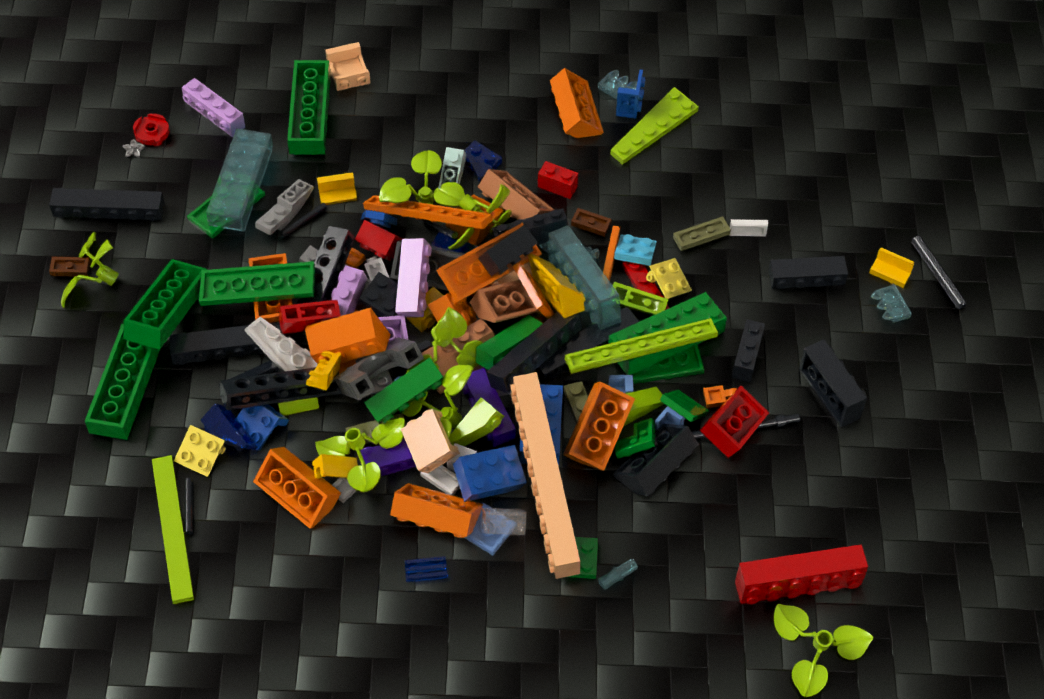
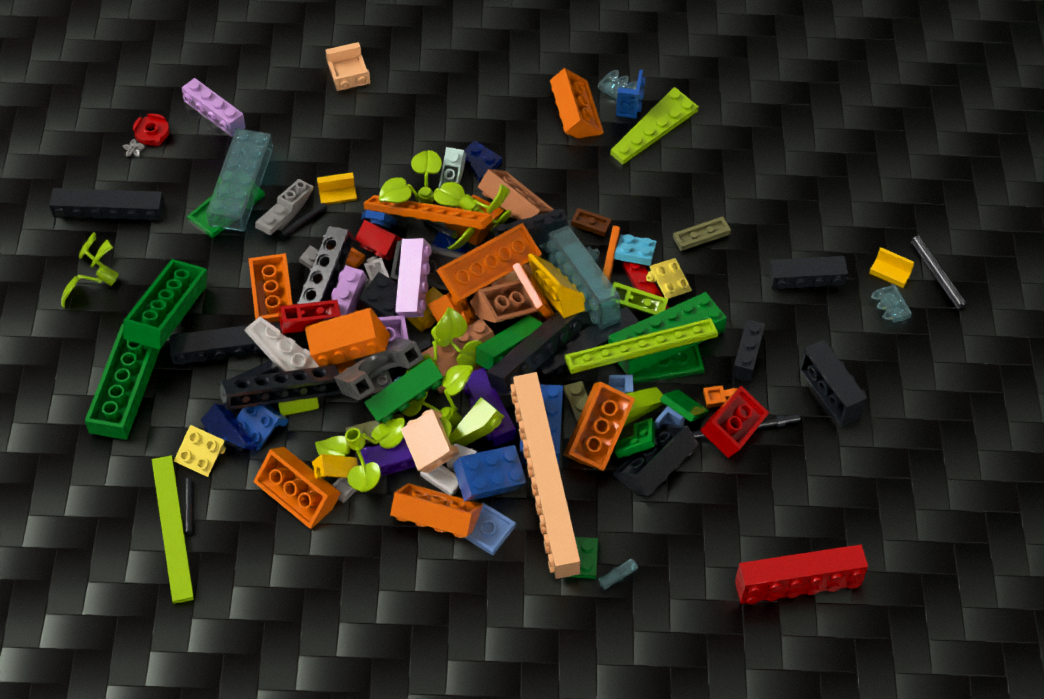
(69, 266): reddish brown plate -> none
(257, 283): green plate -> none
(309, 107): green brick -> none
(325, 371): yellow hinge -> none
(426, 565): clear blue tile -> none
(503, 521): clear hinge -> none
(508, 251): black brick -> none
(557, 180): red brick -> none
(748, 227): white tile -> none
(808, 676): lime plant -> none

